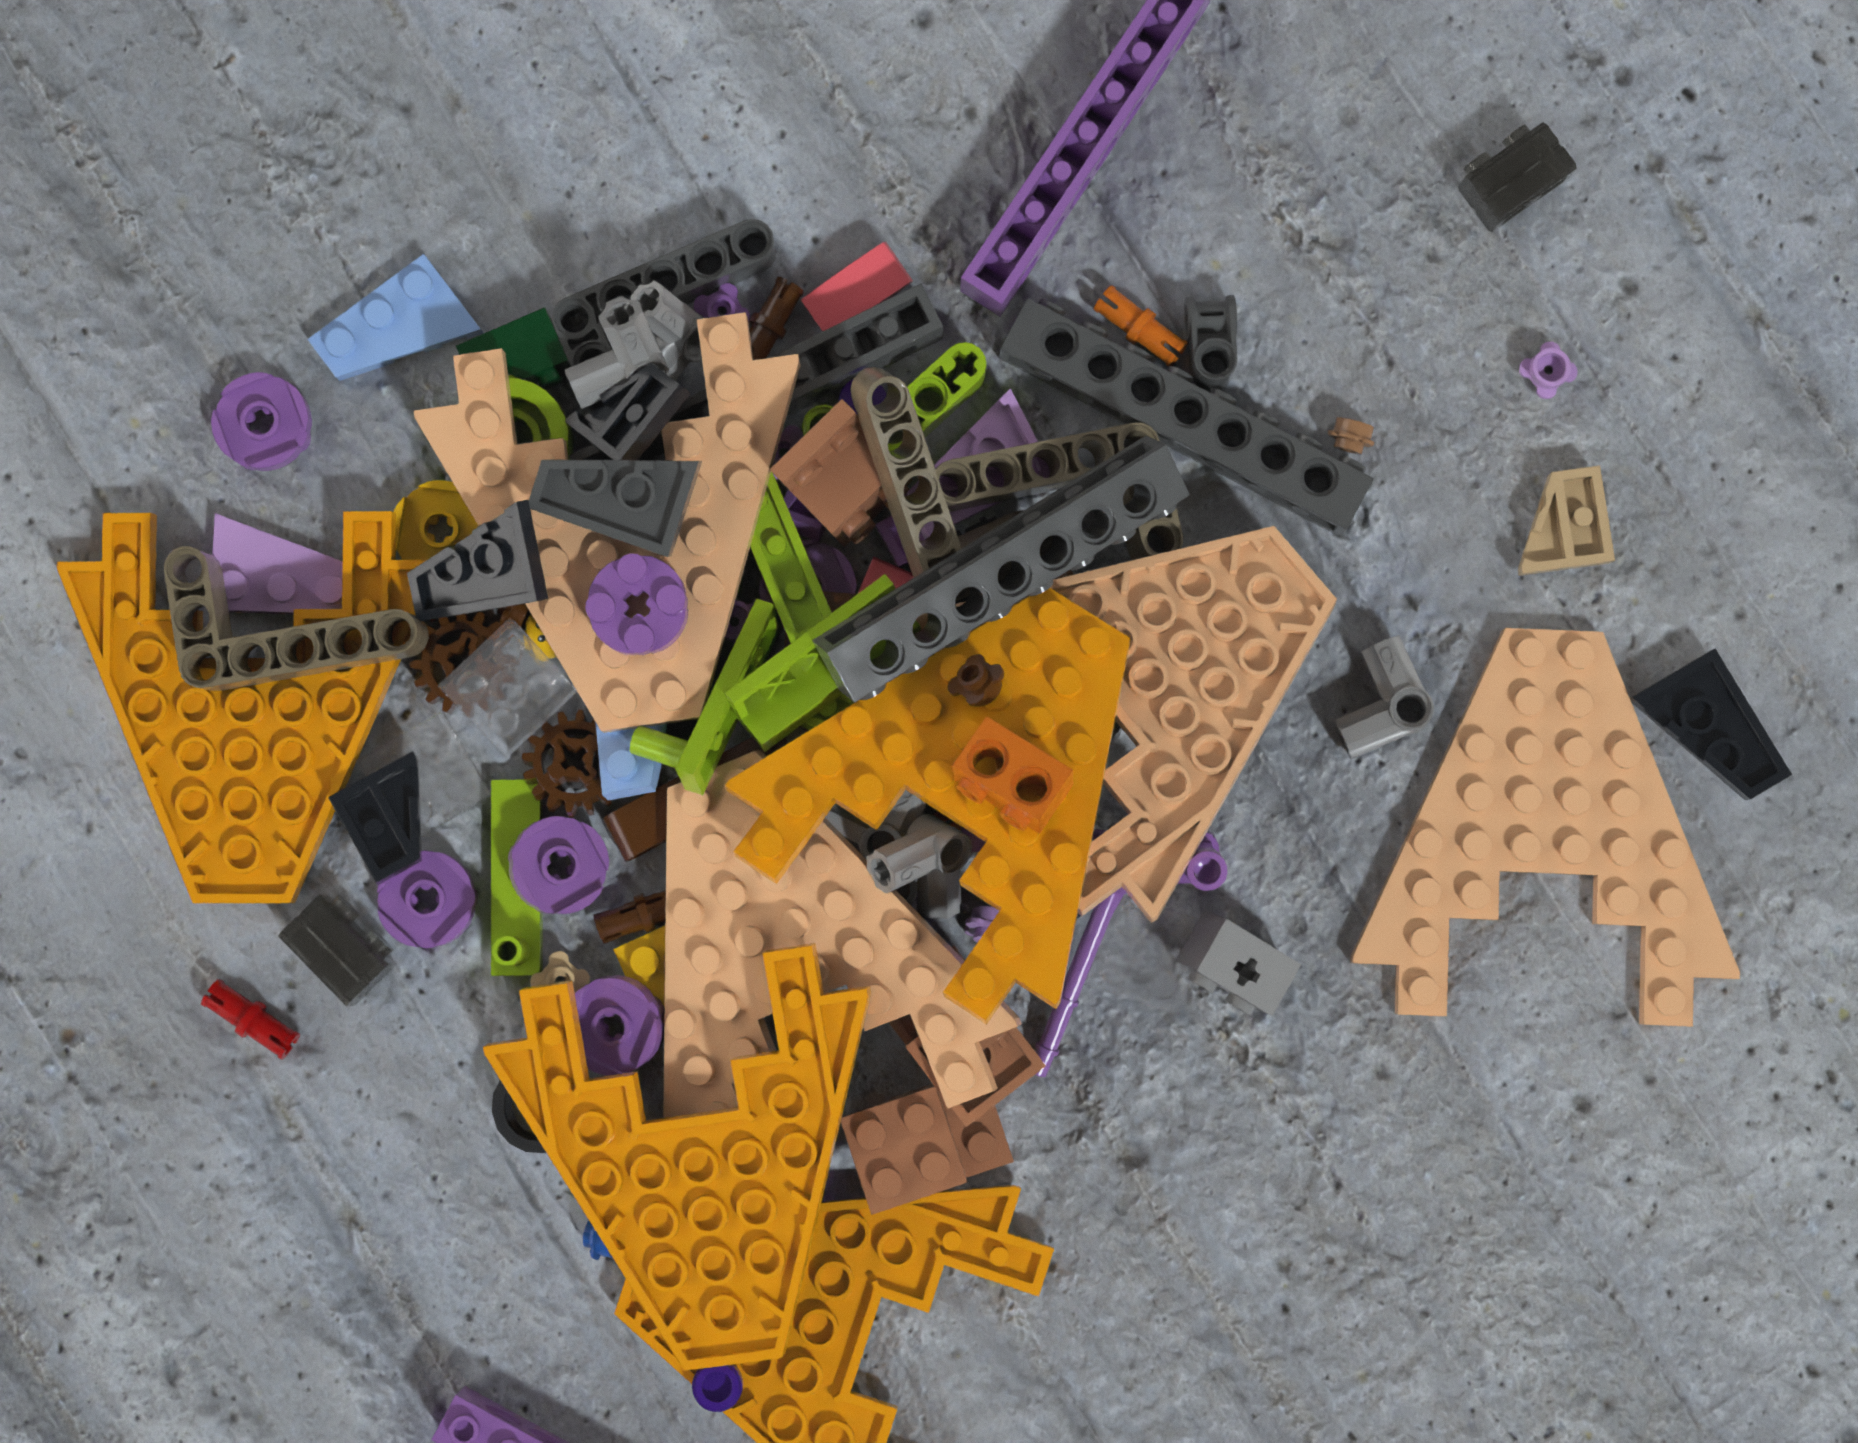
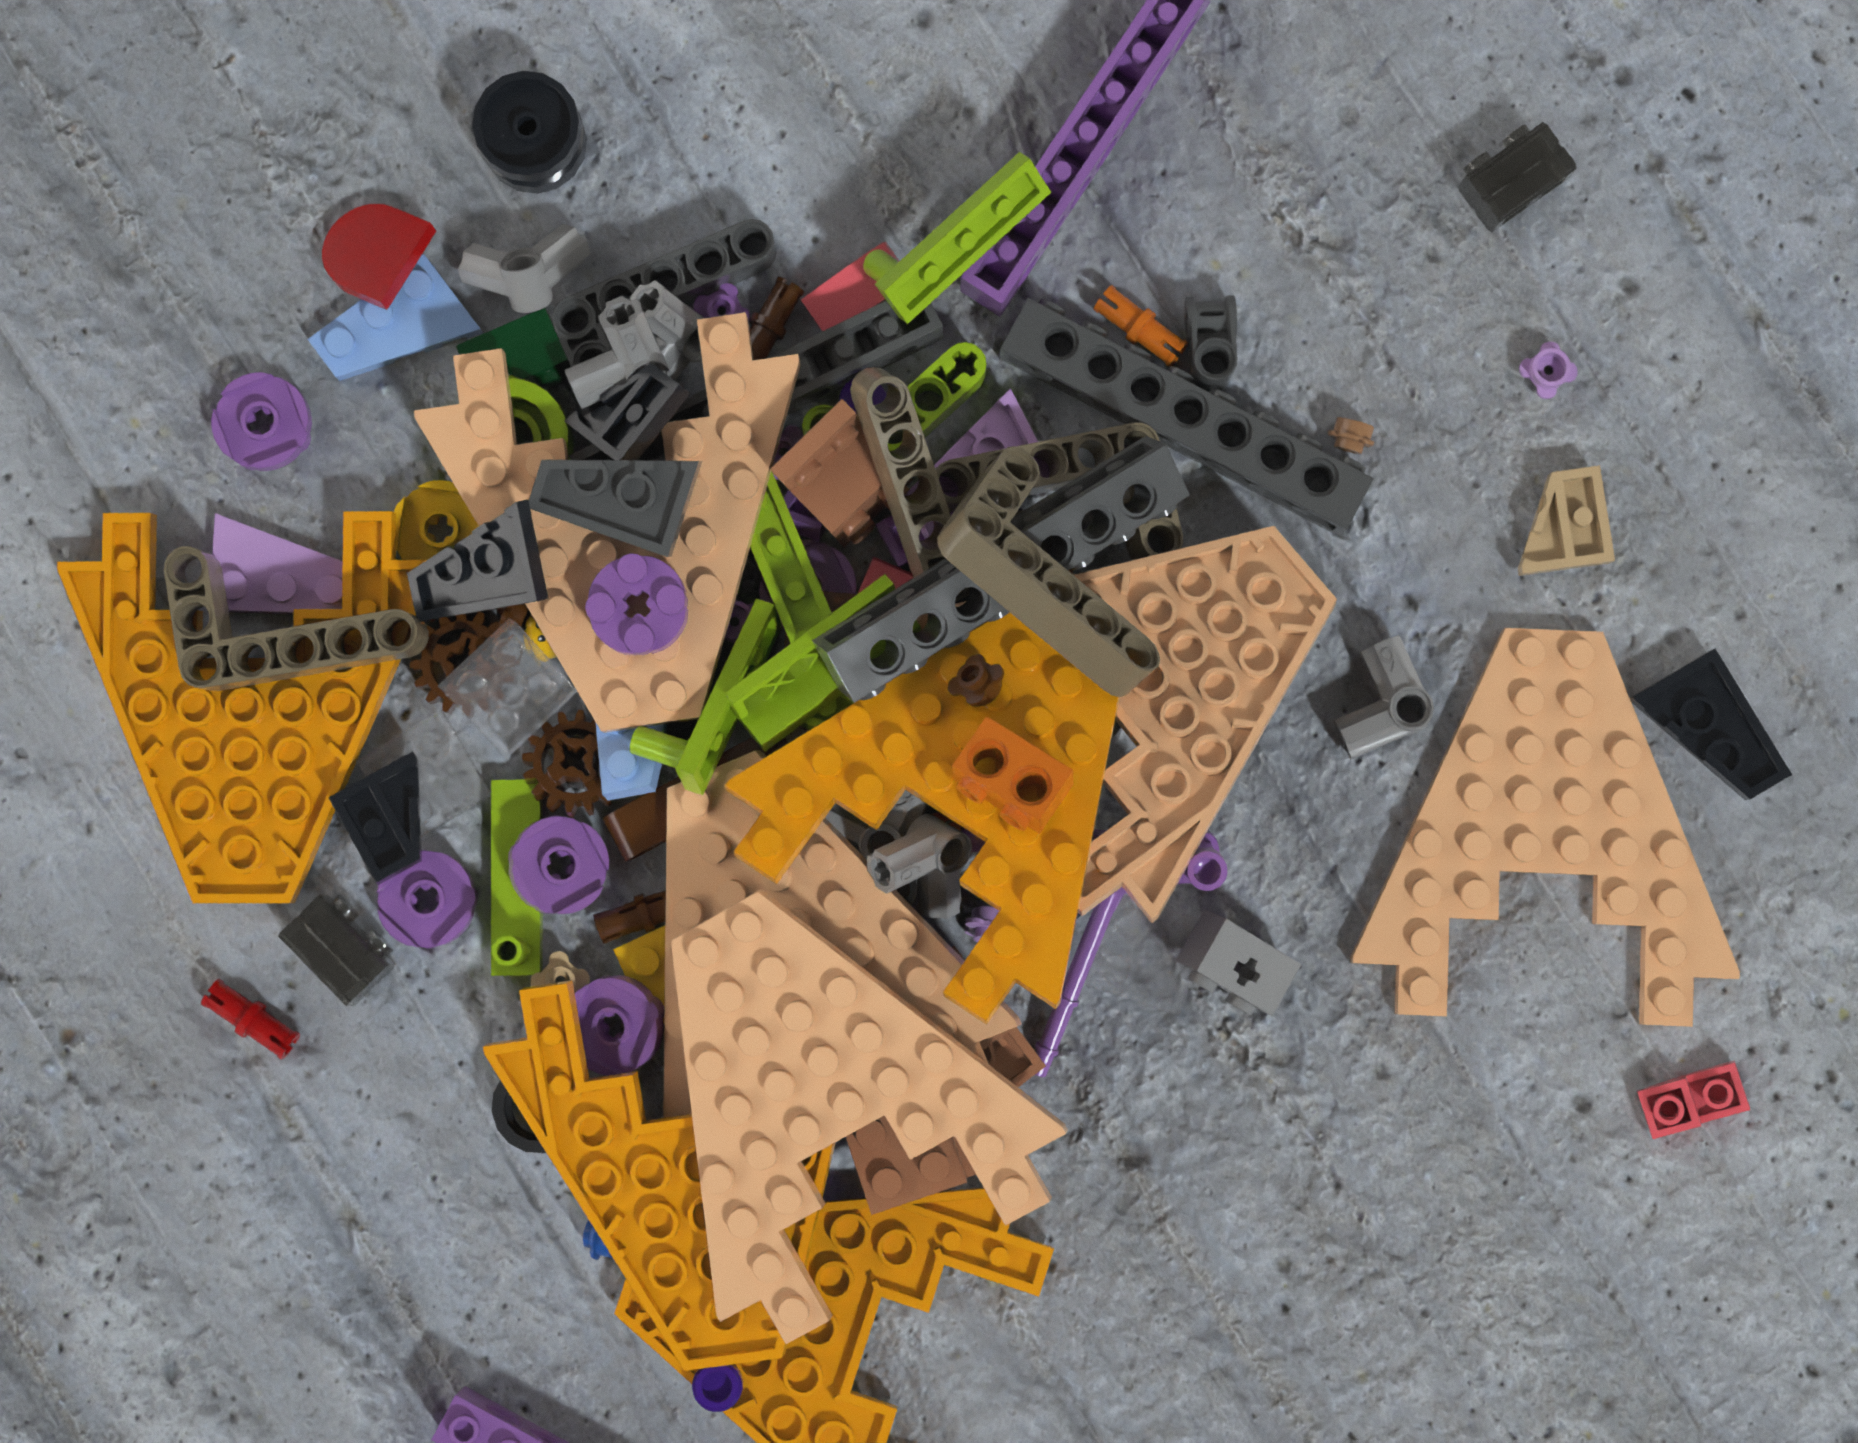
(374, 251): none -> red tile
(524, 104): none -> black wheel
(525, 273): none -> light grey piece
(794, 1054): none -> light nougat wing
(958, 240): none -> lime piece
(1035, 585): none -> dark tan beam
(1693, 1099): none -> coral slope

